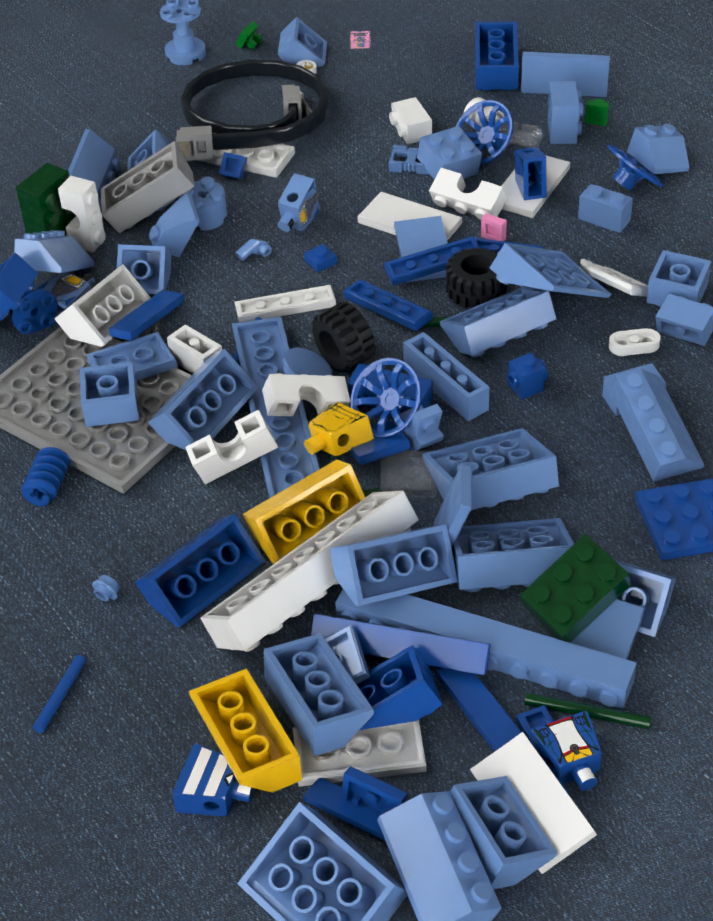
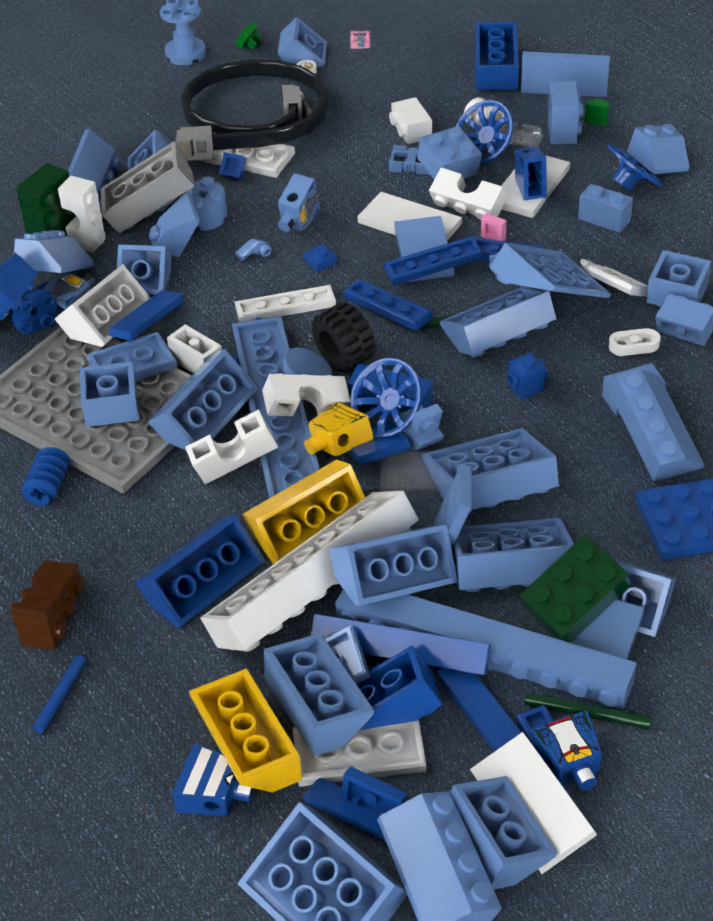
(47, 604): none -> reddish brown wedge
(105, 588): medium blue plate -> none
(450, 378): medium blue brick -> none
(471, 279): black tyre -> none

